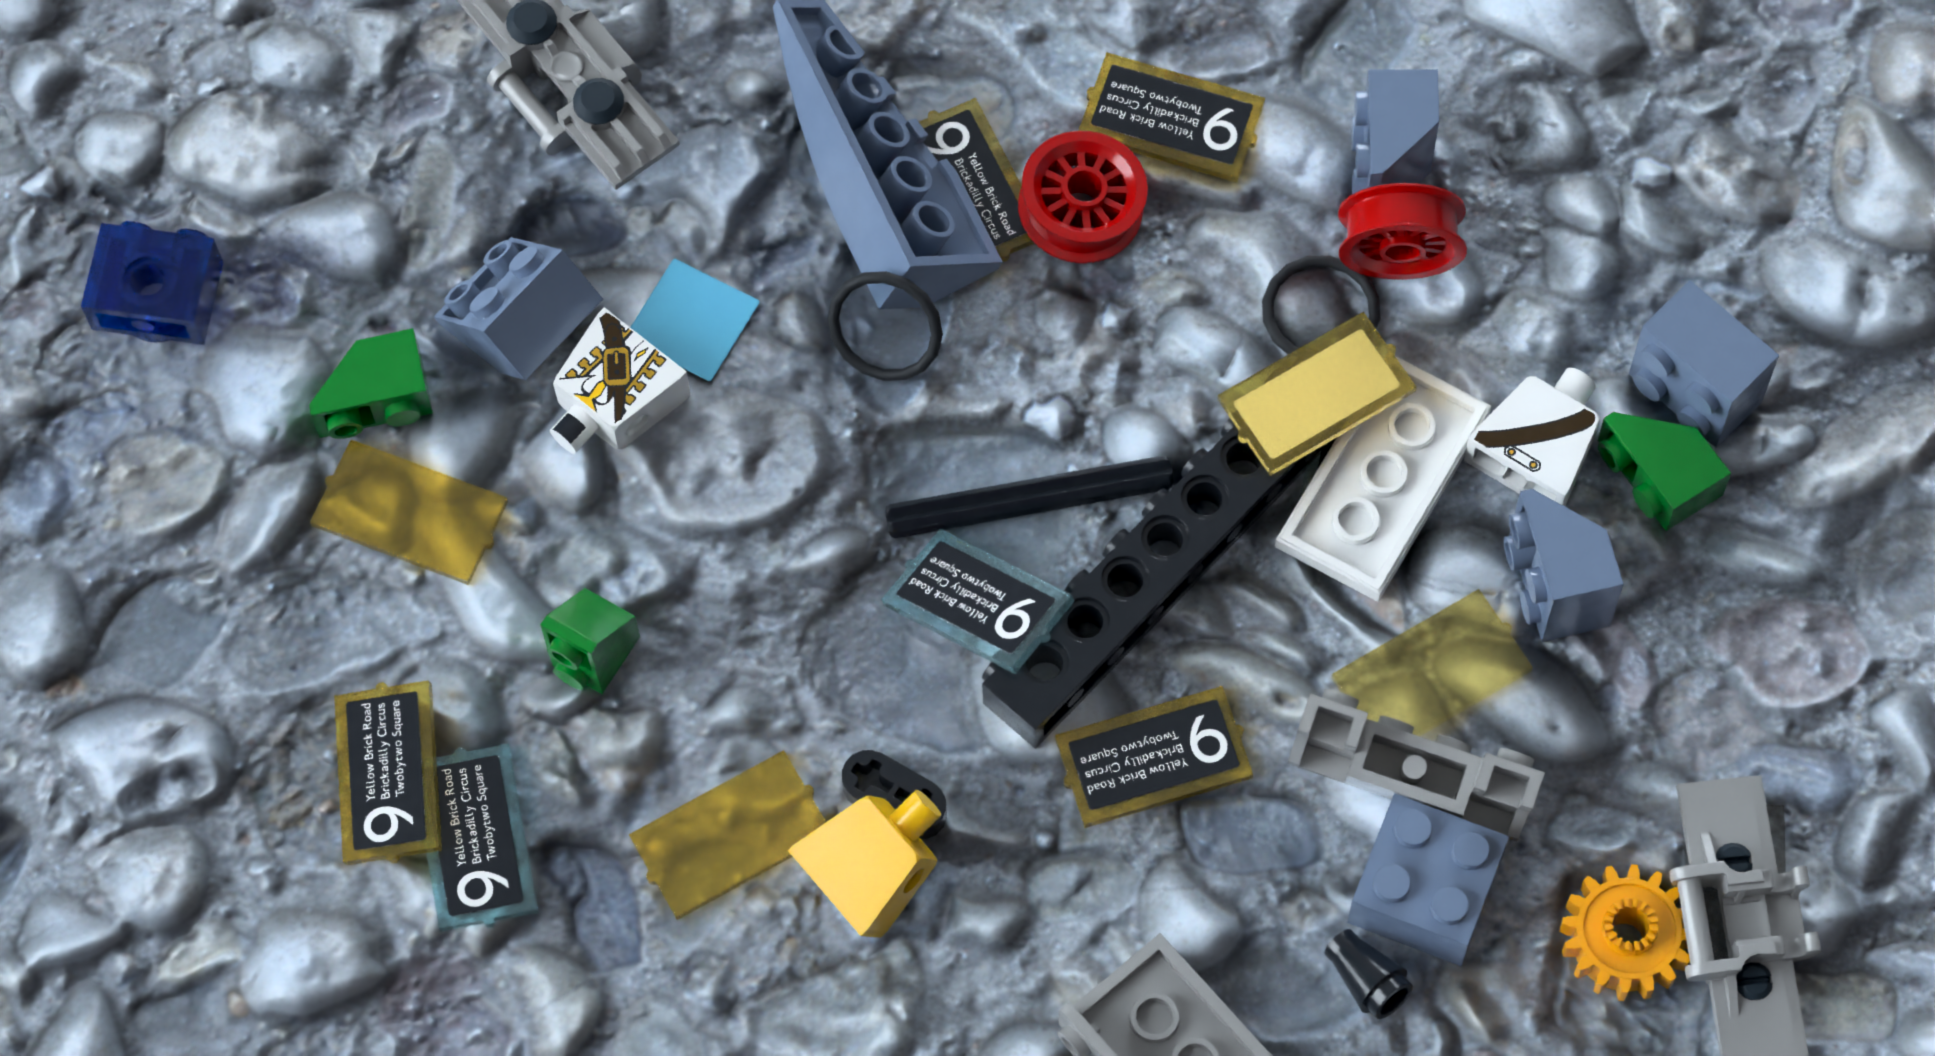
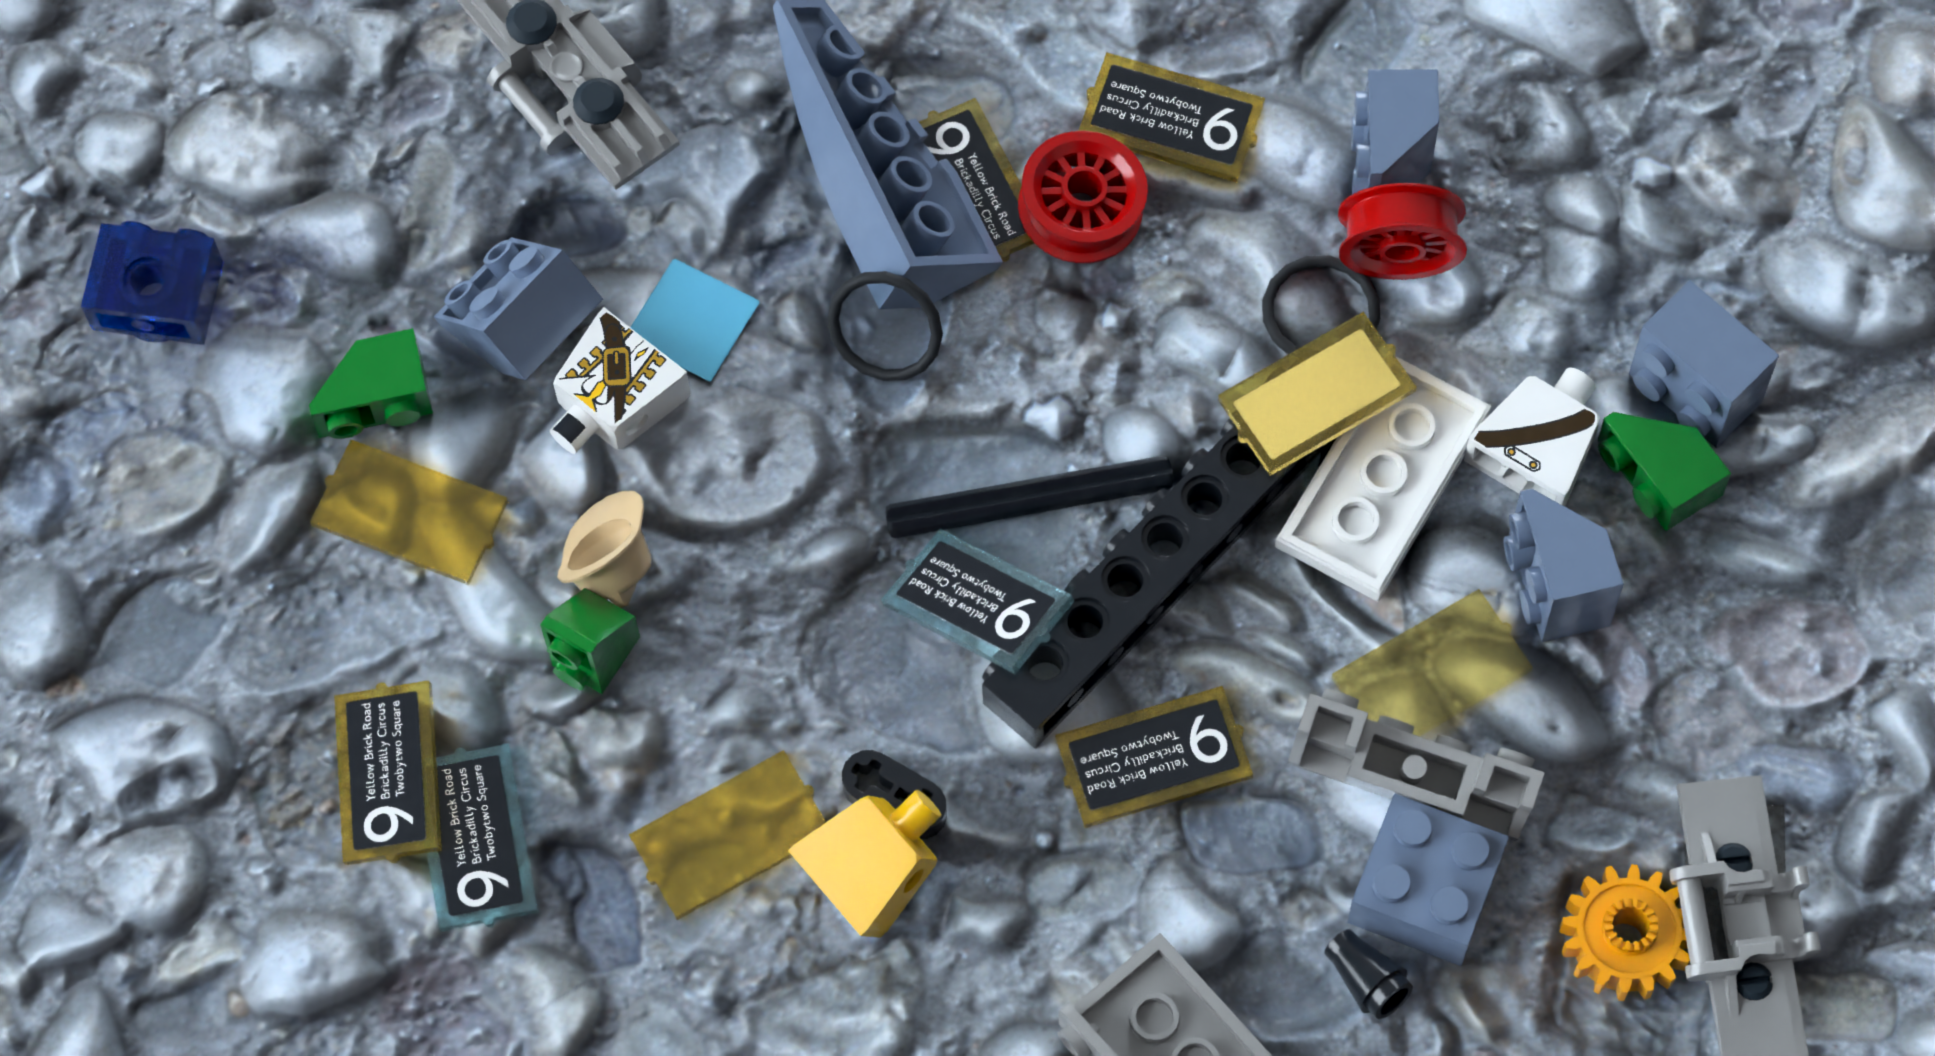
(608, 548): none -> tan piece

